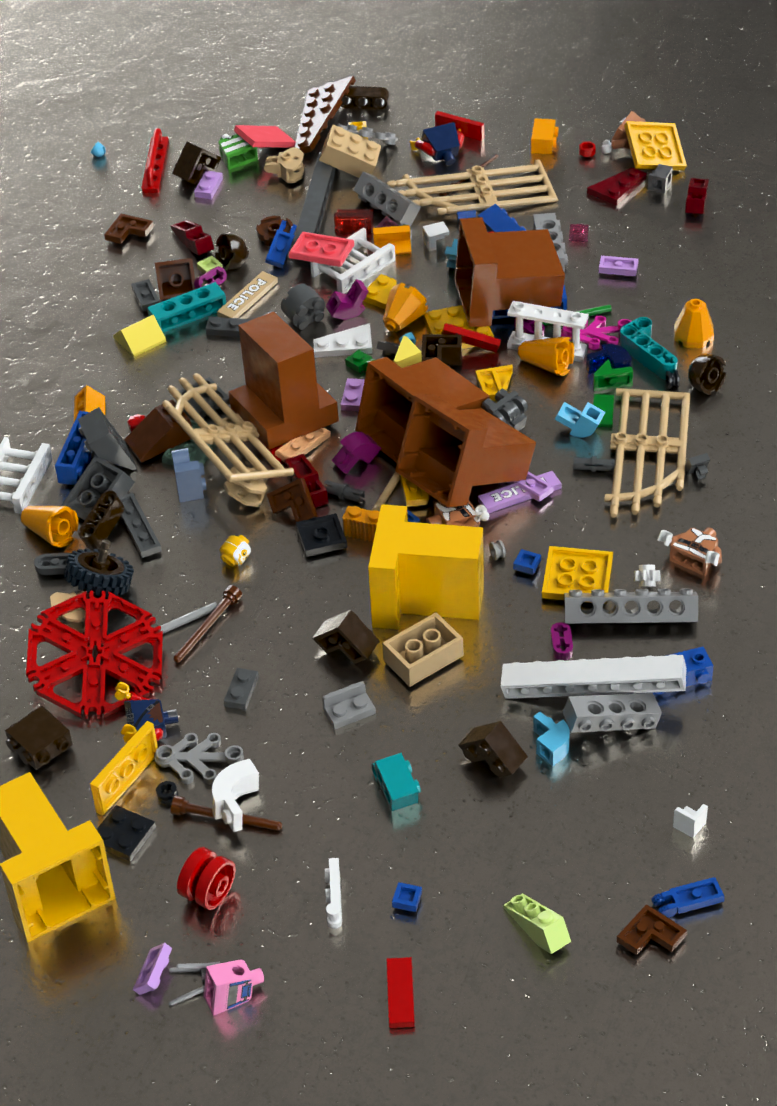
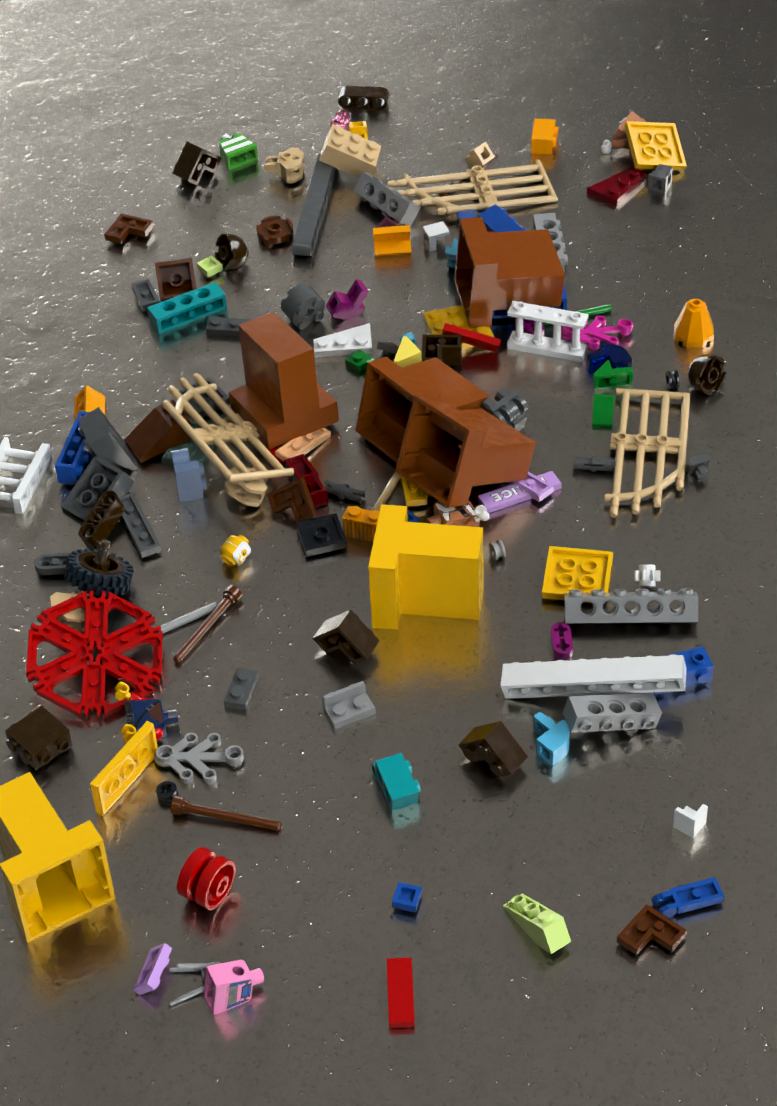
(51, 523): light orange cone -> none
(98, 150): medium azure hinge -> none
(125, 832): black plate -> none
(134, 421): red tile -> none
(141, 336): light yellow slope -> none
(148, 183): red piece -> none
(193, 236): dark red slope -> none
(208, 185): lavender plate -> none
(209, 277): magenta beam -> none
(228, 786): white arch -> none
(248, 296): tan tile -> none
(264, 136): coral tile -> none
(280, 246): blue hinge -> none
(320, 107): wing -> none
(321, 249): coral tile -> none
(333, 894): white plate -> none
(339, 119): none -> clear pink bush
(352, 220): clear red bracket -> none
(352, 395): lavender plate -> none
(355, 447): magenta brick -> none
(364, 269): white fence -> none
(379, 291): yellow wing -> none
(387, 137): light grey plant -> none
(403, 307): light orange cone -> none
(423, 649): tan brick -> none
(440, 142): dark blue torso -> none
(468, 127): red tile -> none
(479, 155): none -> tan brick
(494, 379): yellow wing -> none
(527, 562): blue plate -> none
(548, 354): light orange cone -> none
(578, 233): clear pink plate -> none
(582, 423): medium azure brick -> none
(587, 149): red tile -> none
(618, 265): lavender plate -> none
(637, 341): teal beam -> none
(693, 549): torso -> none
(696, 196): dark red slope -> none

